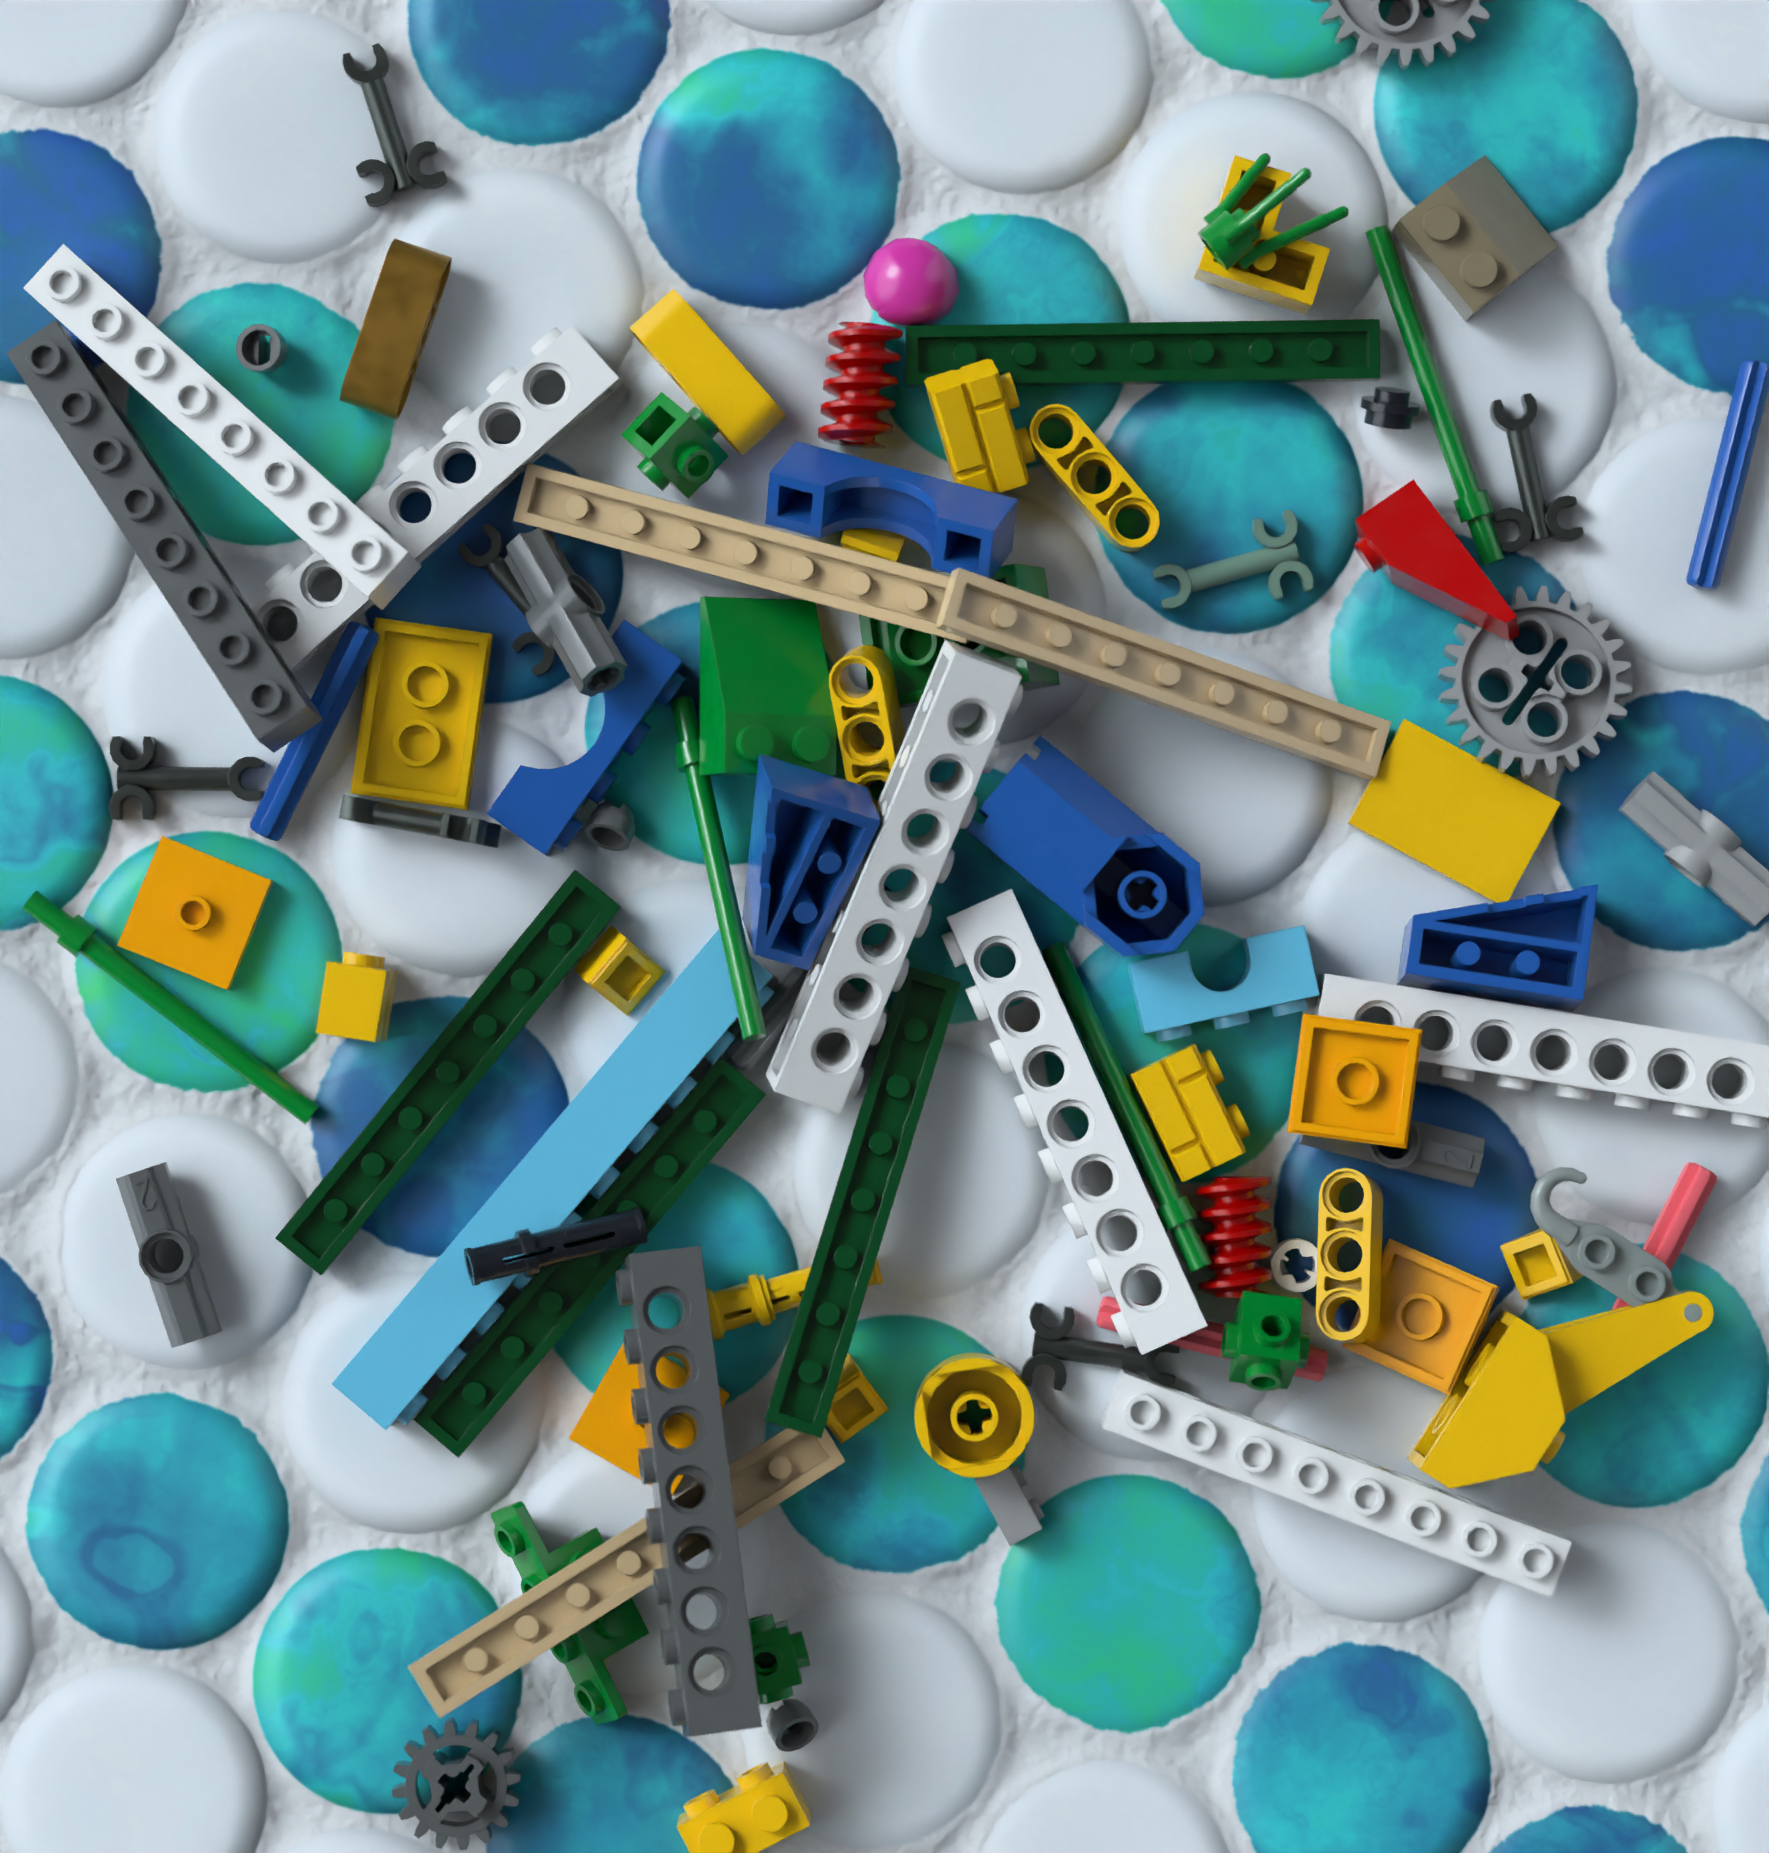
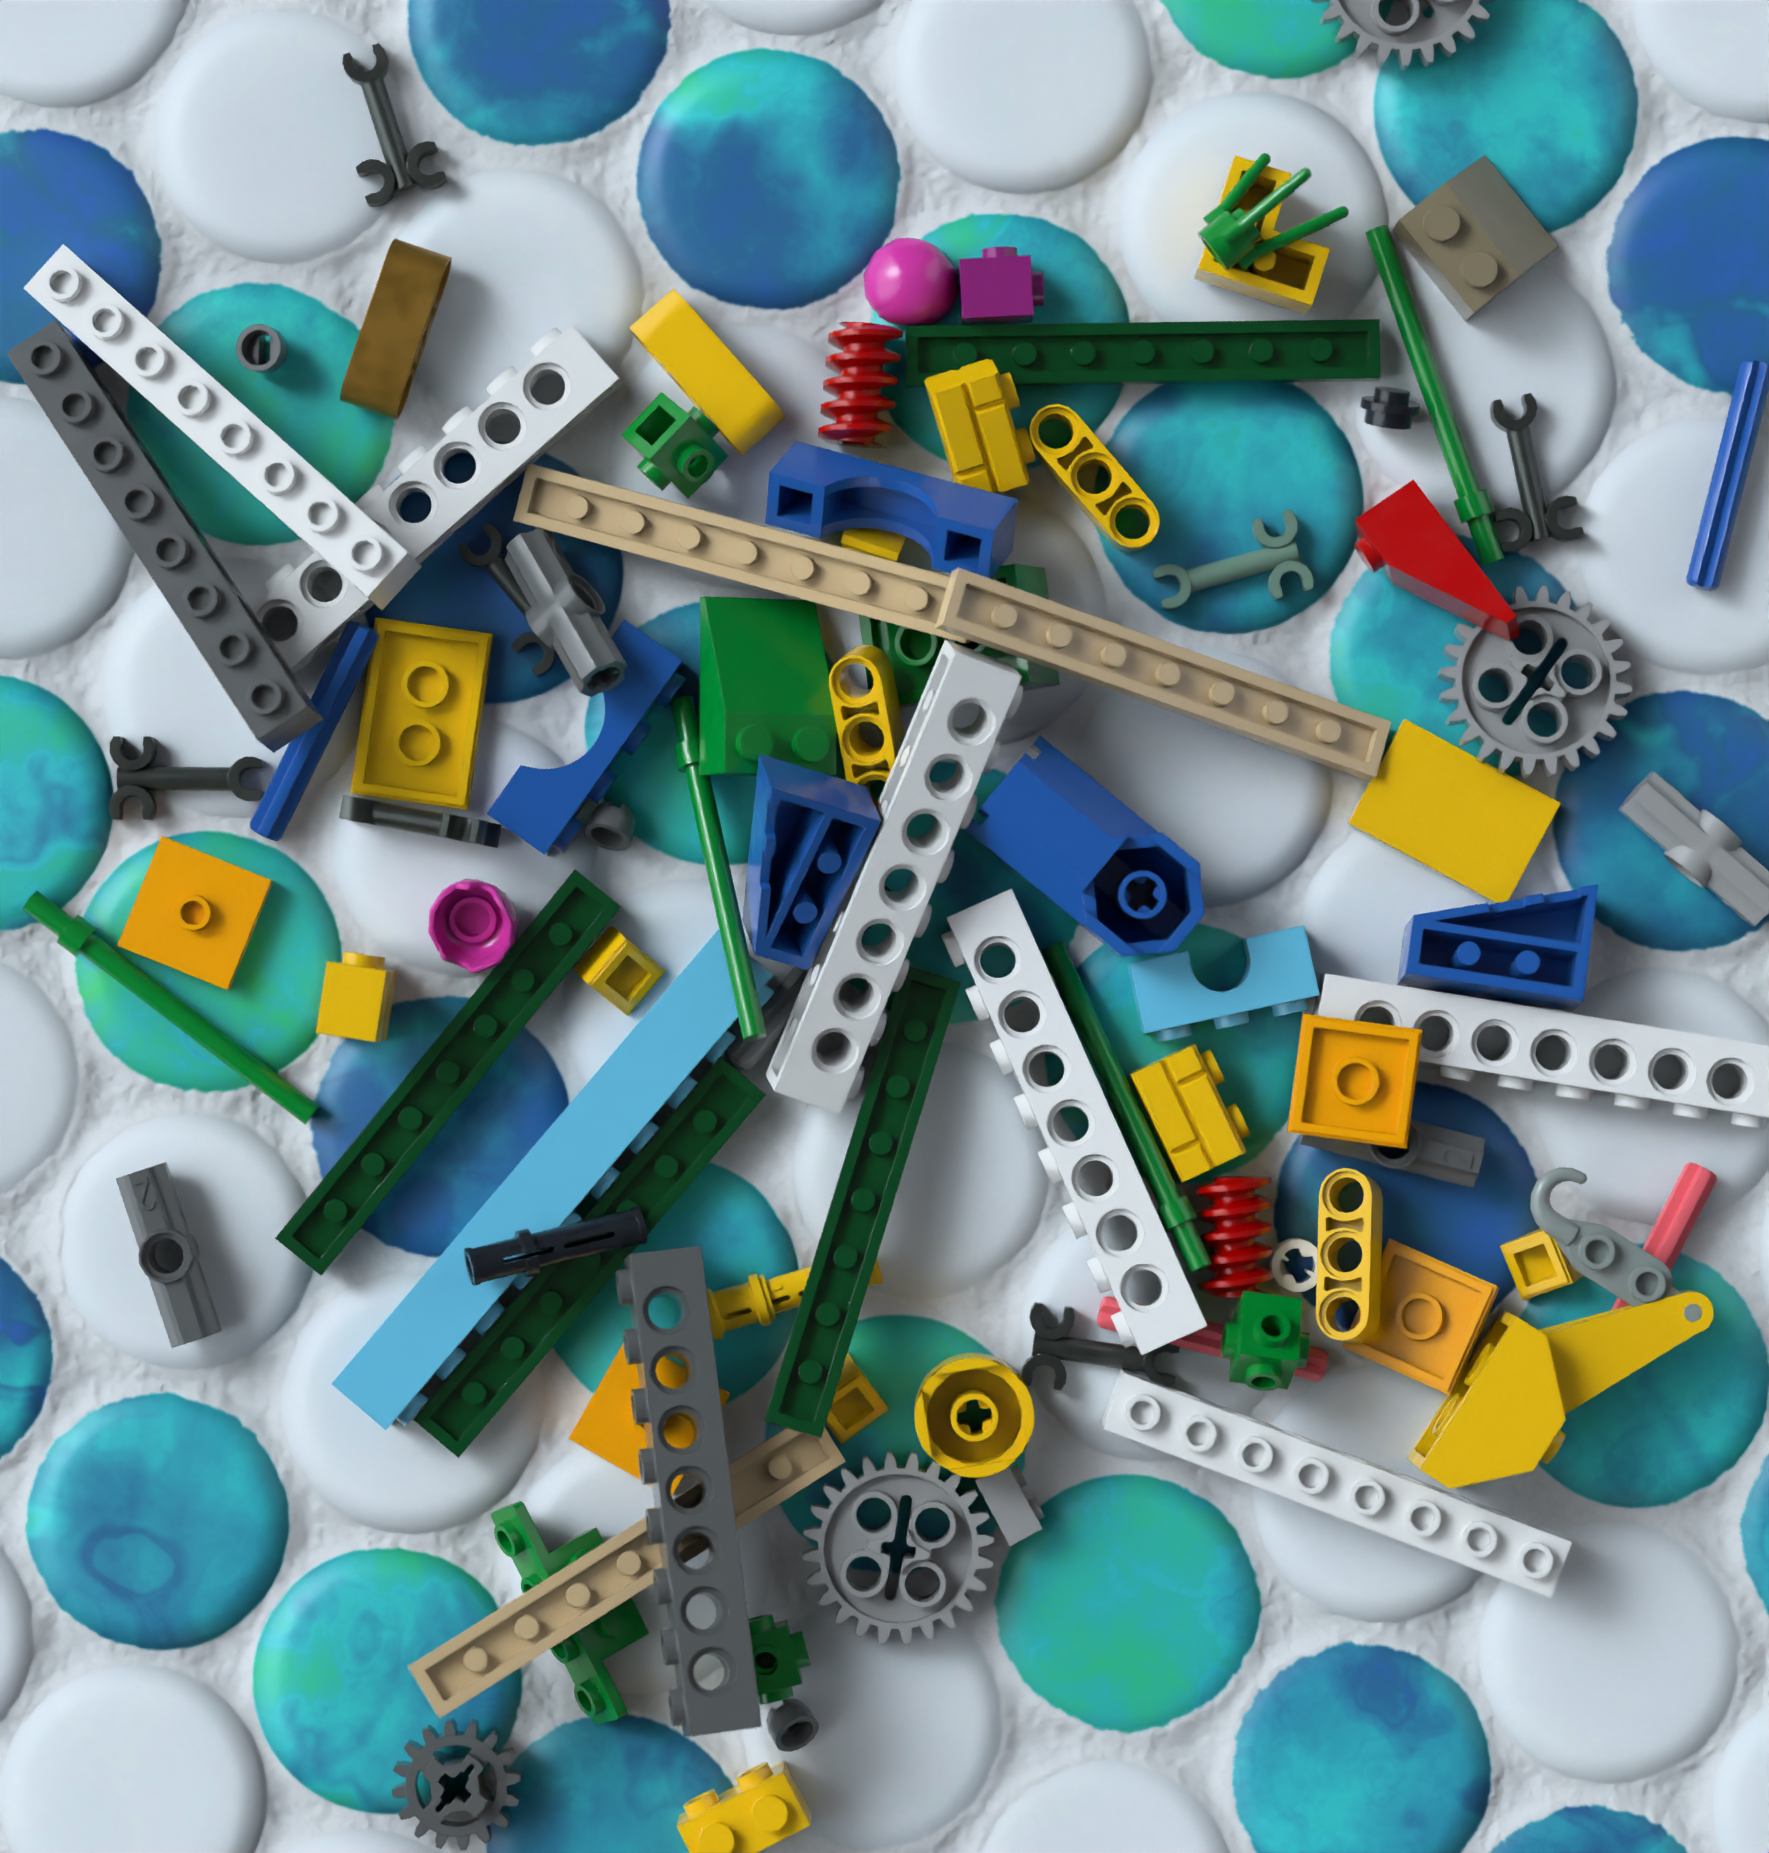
(473, 924): none -> dark pink hair
(845, 1538): none -> light grey gear
(999, 288): none -> magenta brick

